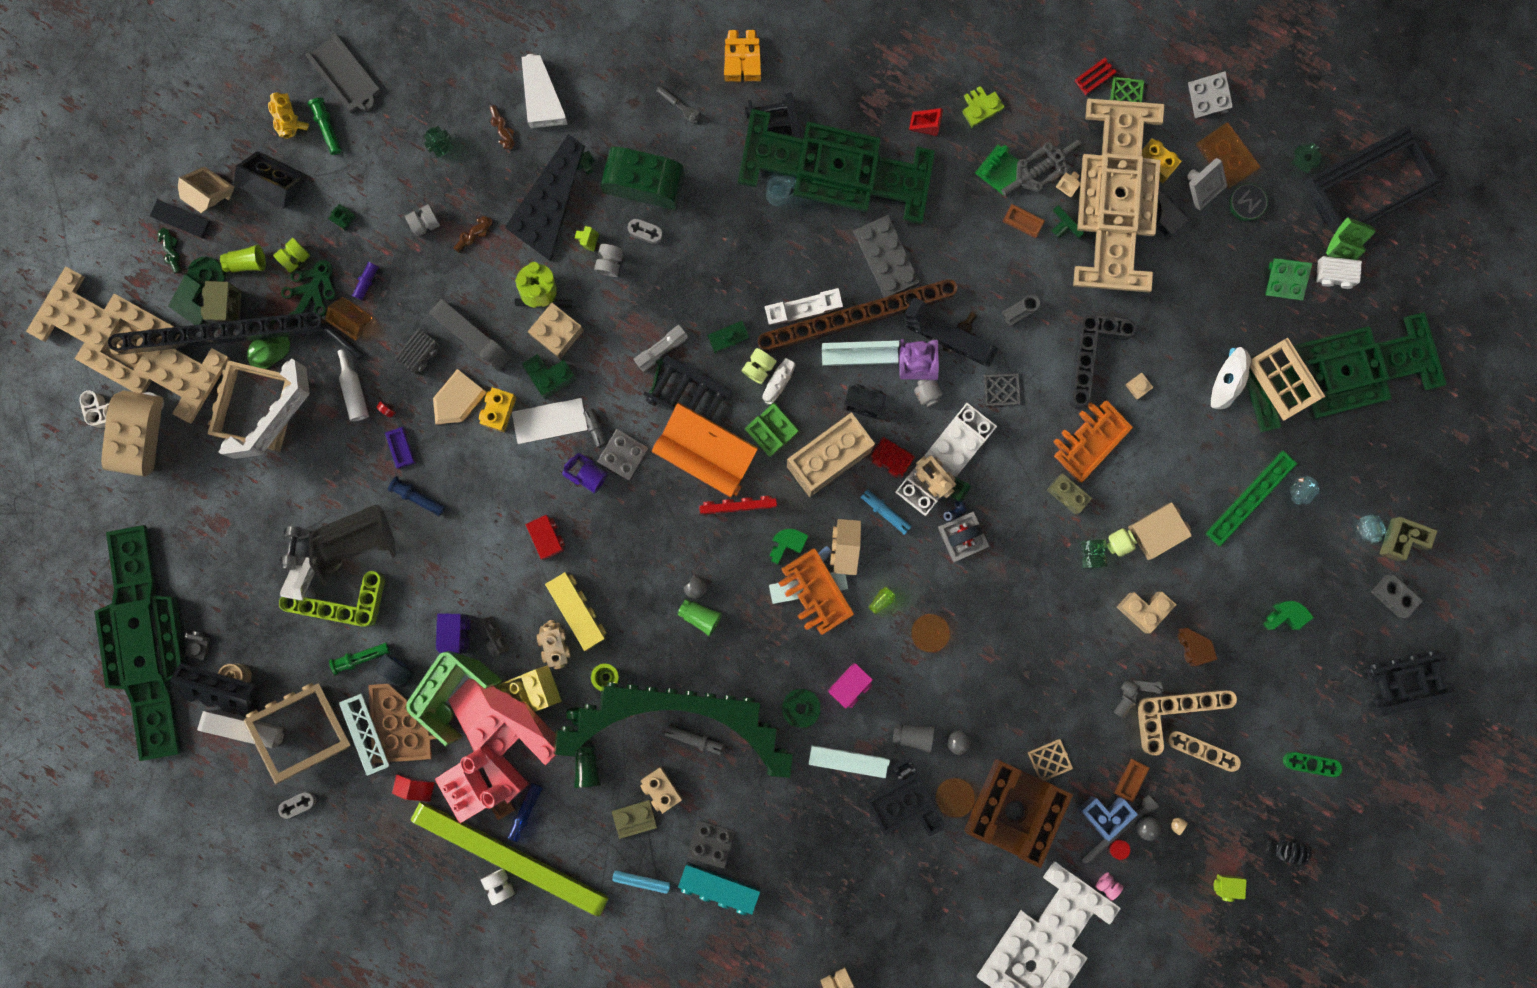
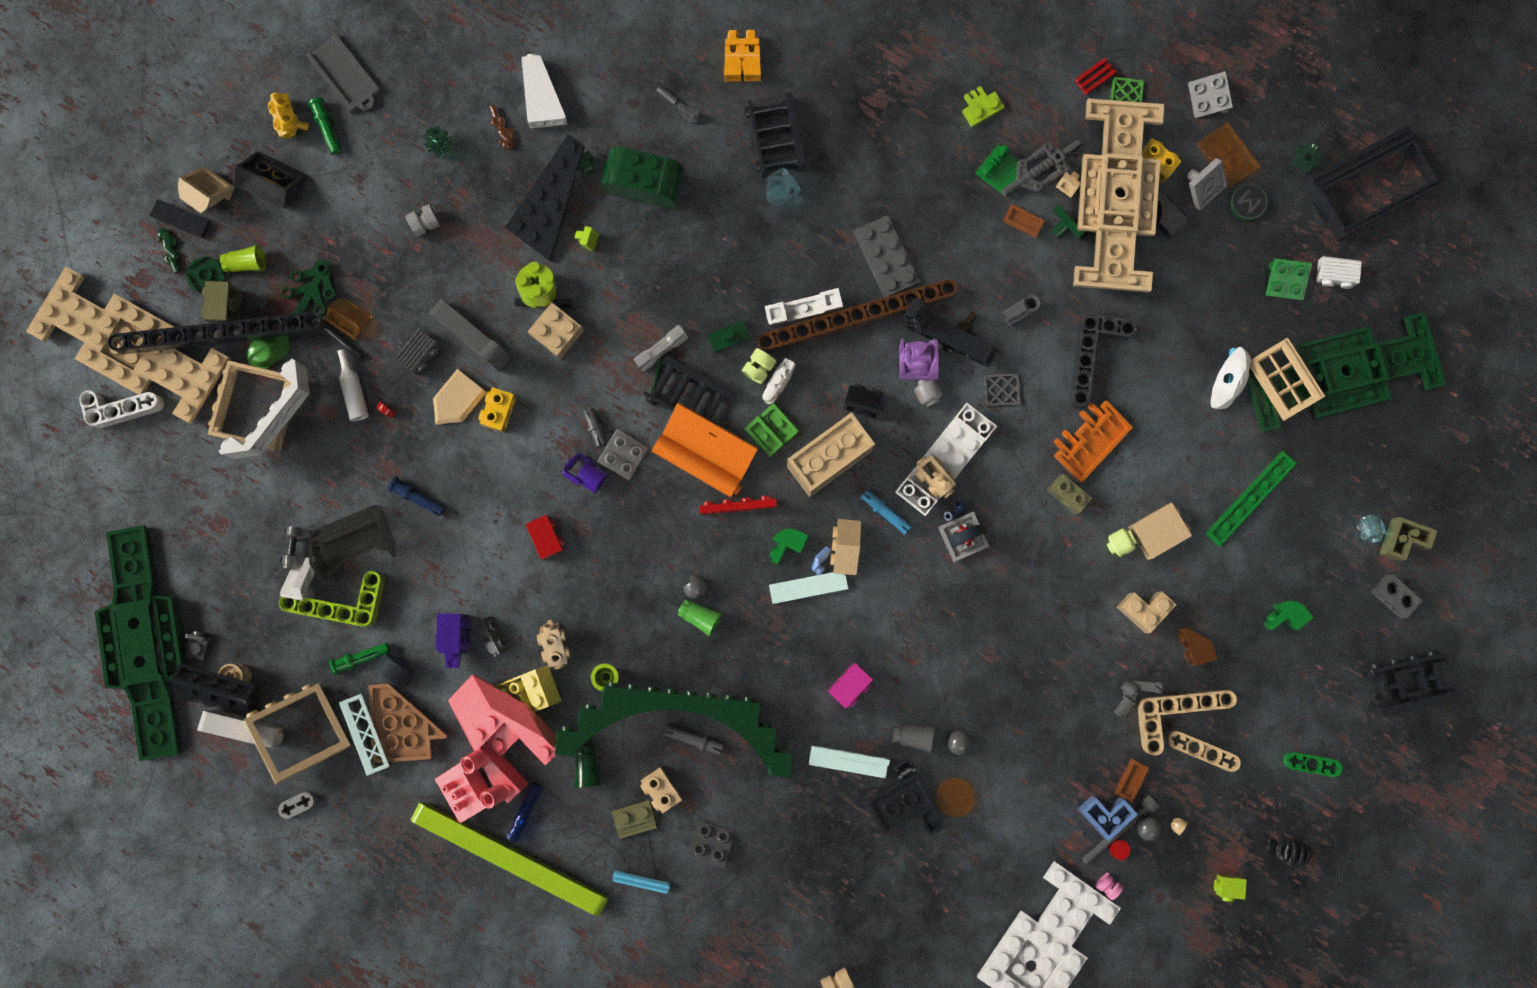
(131, 433): tan brick -> none
(184, 300): dark green tile -> none
(291, 255): lime wheel -> none
(341, 217): dark green tile -> none
(365, 281): dark purple pin -> none
(400, 447): dark purple tile -> none
(413, 788): red slope -> none
(430, 697): bright green windscreen -> none
(478, 230): reddish brown animal -> none
(494, 880): white wheel -> none
(503, 809): reddish brown plate -> none
(548, 380): dark green brick -> none
(549, 420): white sticker -> none
(572, 714): dark green tile -> none
(575, 611): light yellow brick -> none
(608, 261): light grey wheel -> none
(643, 235): light grey beam -> none
(719, 888): teal brick -> none
(801, 719): dark green plate -> none
(814, 159): dark green piece -> none
(819, 592): orange hinge -> none
(860, 353): light aqua fence -> none
(882, 600): clear neon green cone -> none
(891, 457): red brick -> none
(926, 121): red slope -> none
(930, 633): clear orange tile -> none
(960, 489): dark green tile -> none
(1036, 828): reddish brown piece -> none
(1055, 773): tan window -> none
(1094, 554): clear green wheel -> none
(1139, 386): tan plate -> none
(1304, 490): clear light blue head -> none
(1349, 239): bright green slope -> none

